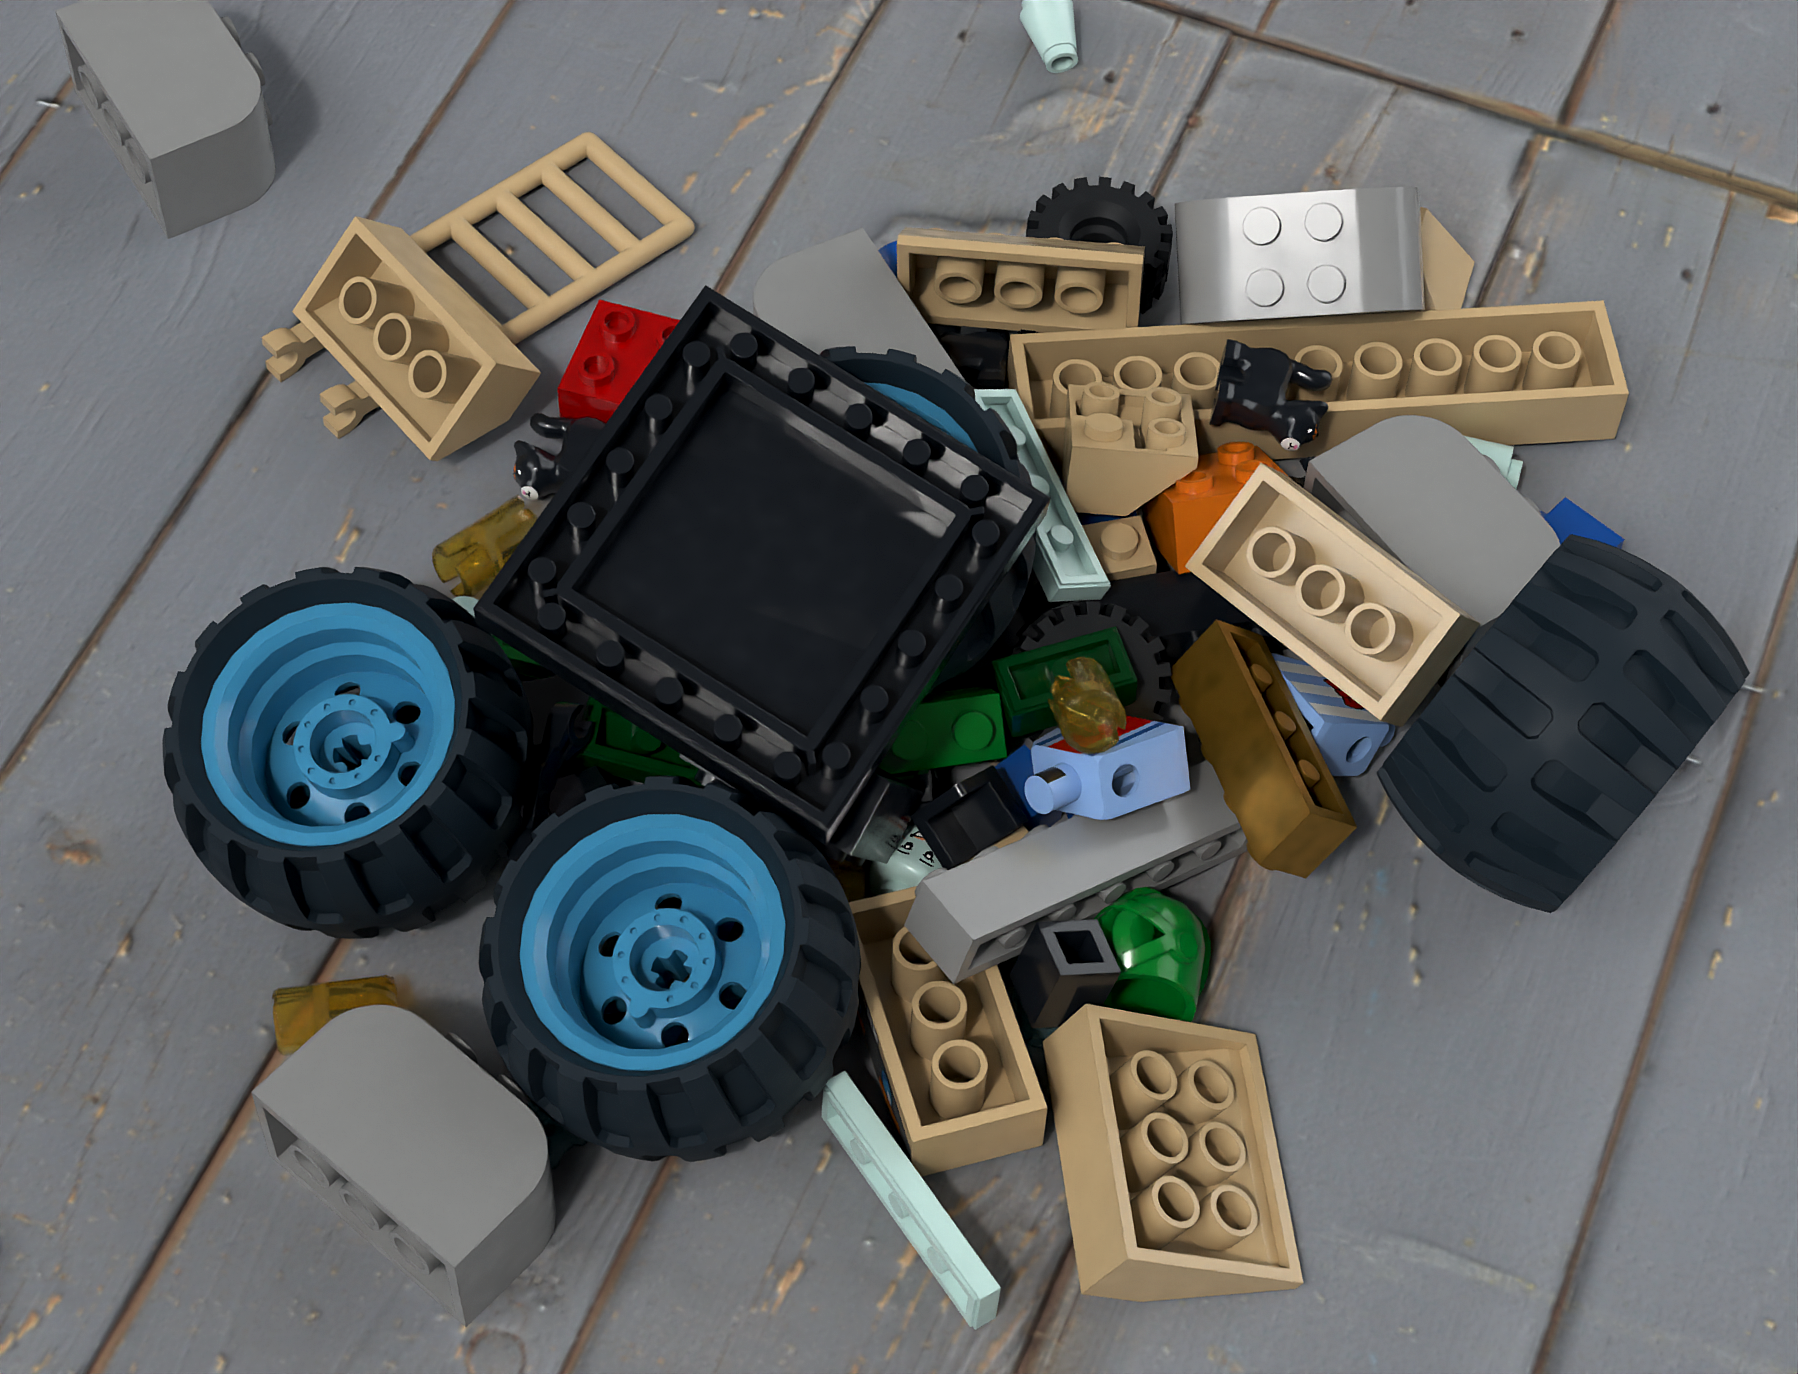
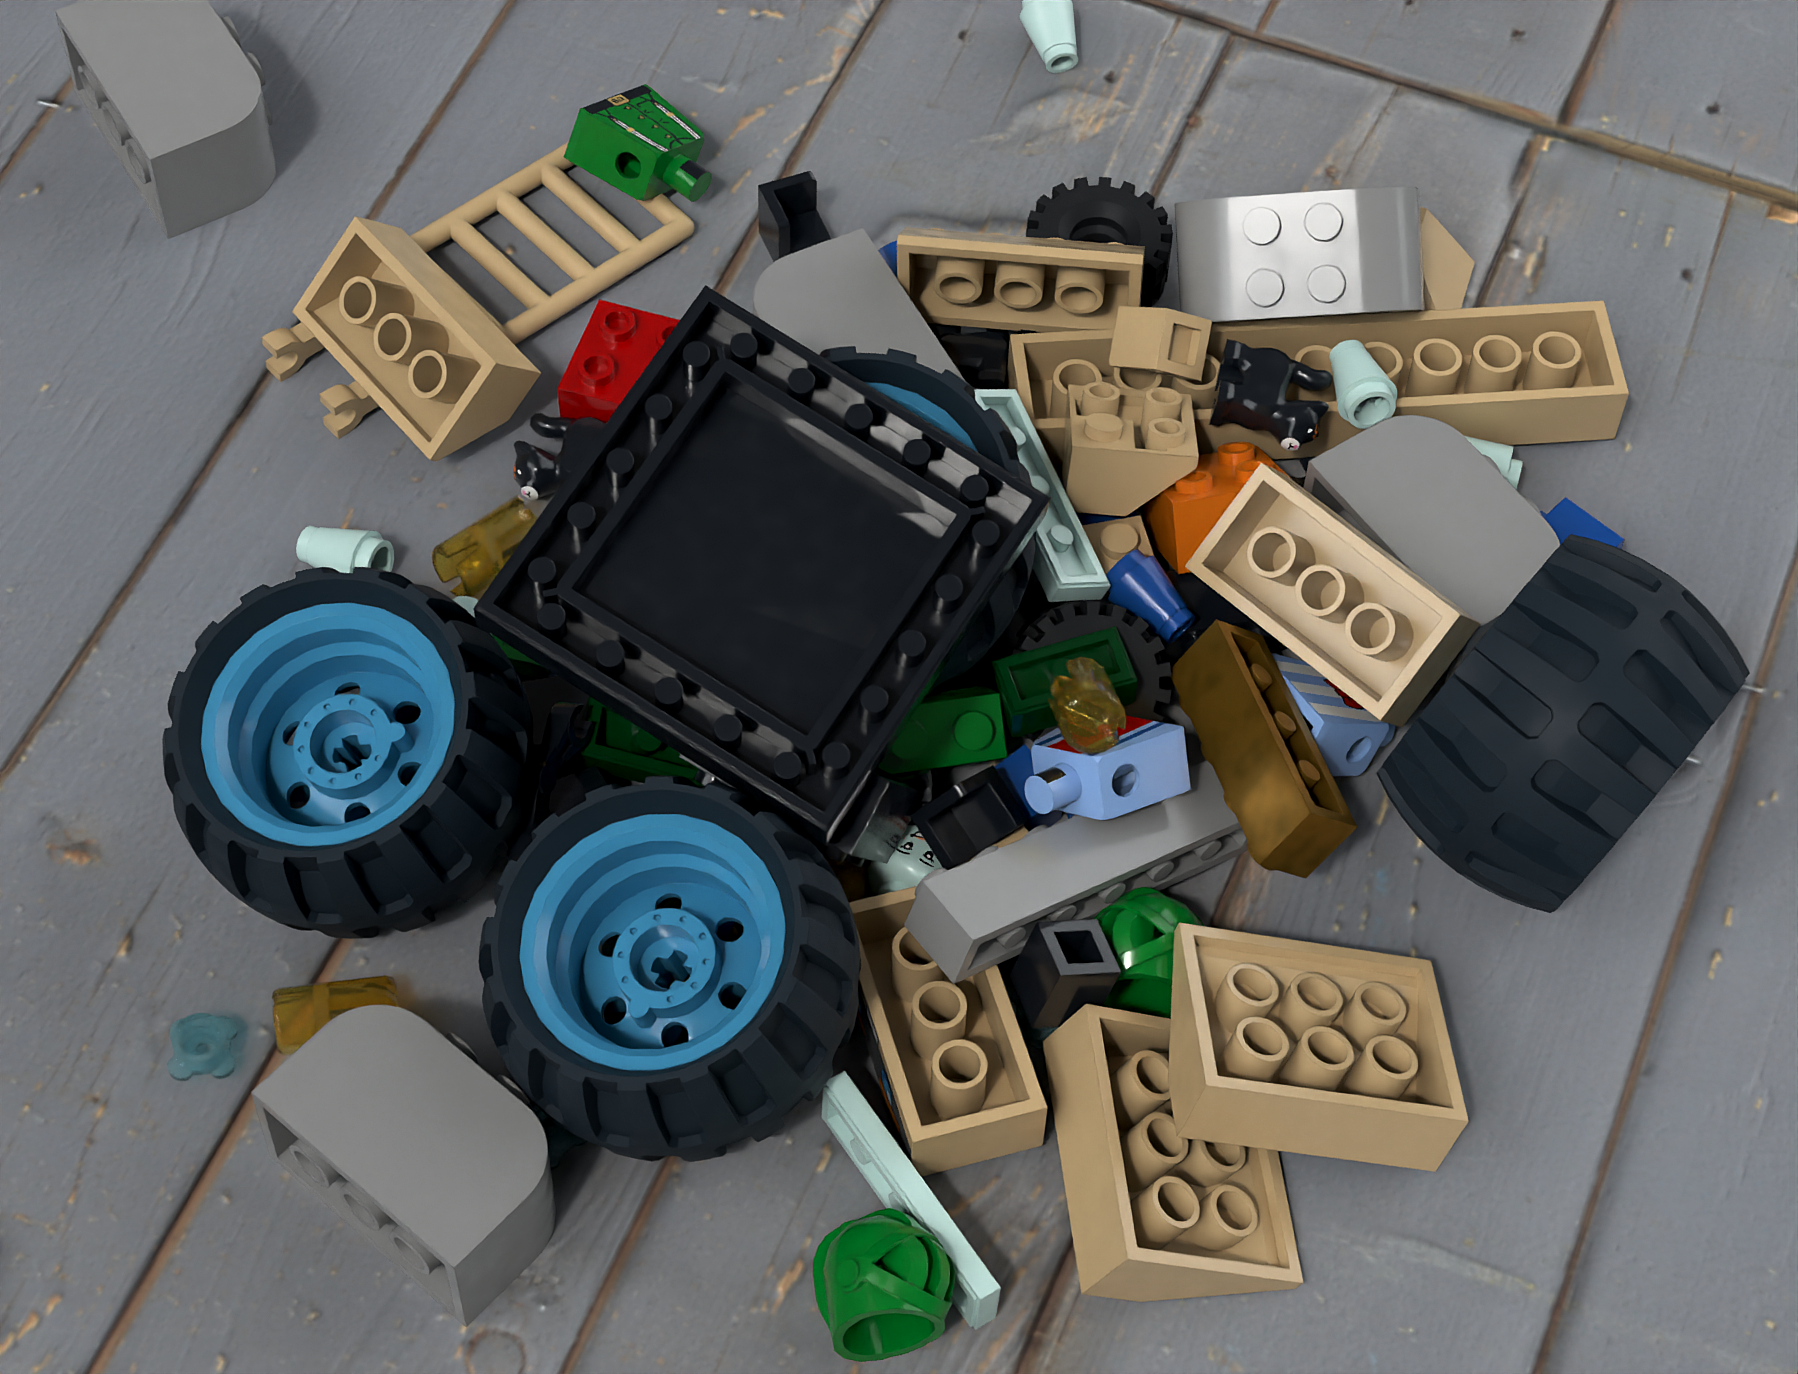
(199, 1030): none -> clear light blue plate
(344, 549): none -> light aqua cone
(639, 145): none -> green torso
(790, 215): none -> black panel
(882, 1286): none -> green helmet
(1147, 592): none -> blue cone
(1160, 341): none -> tan panel
(1310, 1050): none -> tan slope
(1361, 386): none -> light aqua cone

